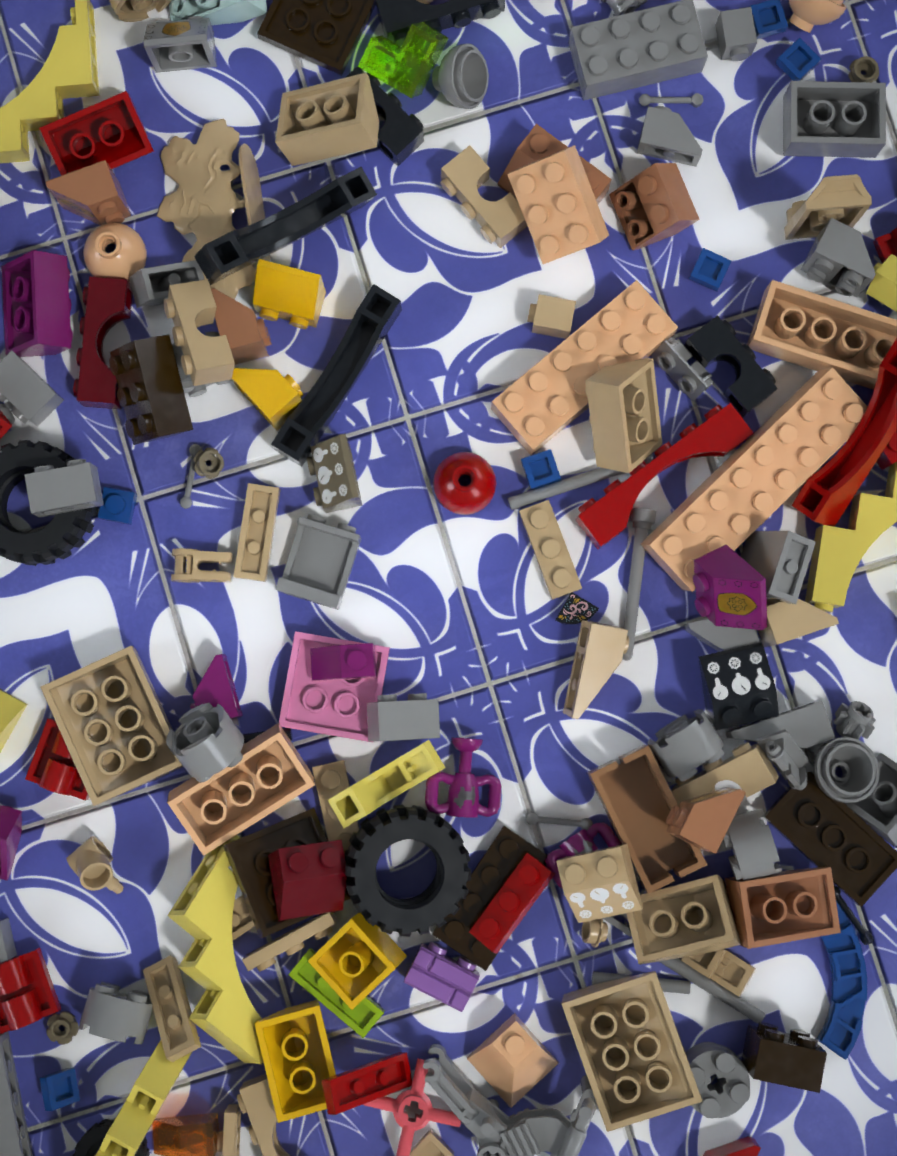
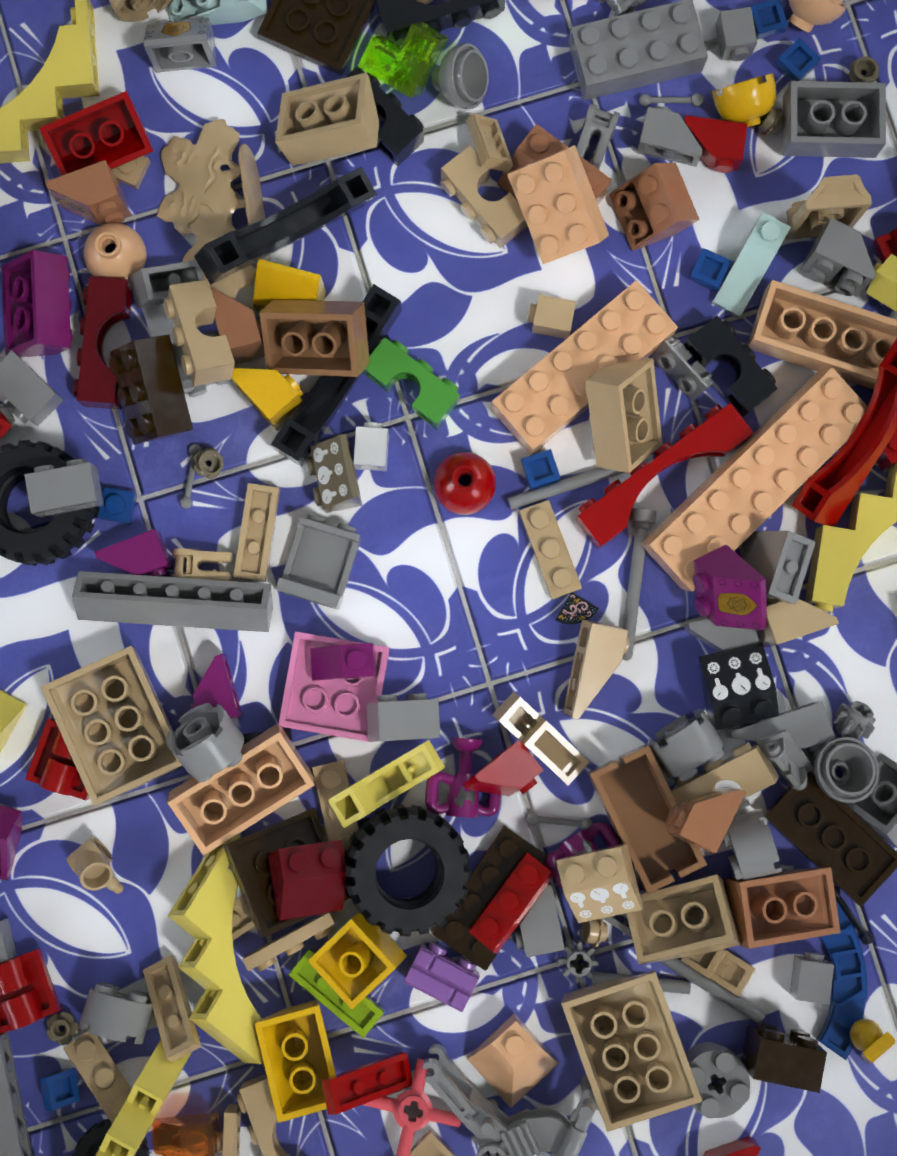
(99, 1073): none -> tan plate
(132, 172): none -> tan plate
(139, 555): none -> magenta slope
(173, 601): none -> light grey brick
(315, 337): none -> medium nougat brick
(371, 447): none -> white brick
(392, 363): none -> bright green arch
(489, 143): none -> tan plate
(507, 773): none -> slope
(540, 927): none -> light grey slope
(541, 738): none -> tan slope
(584, 967): none -> light grey gear
(598, 124): none -> light grey piece
(720, 140): none -> red slope
(746, 100): none -> yellow cylinder
(751, 264): none -> light aqua slope
(771, 122): none -> dark tan plate
(812, 978): none -> light grey brick
(869, 1038): none -> yellow tile

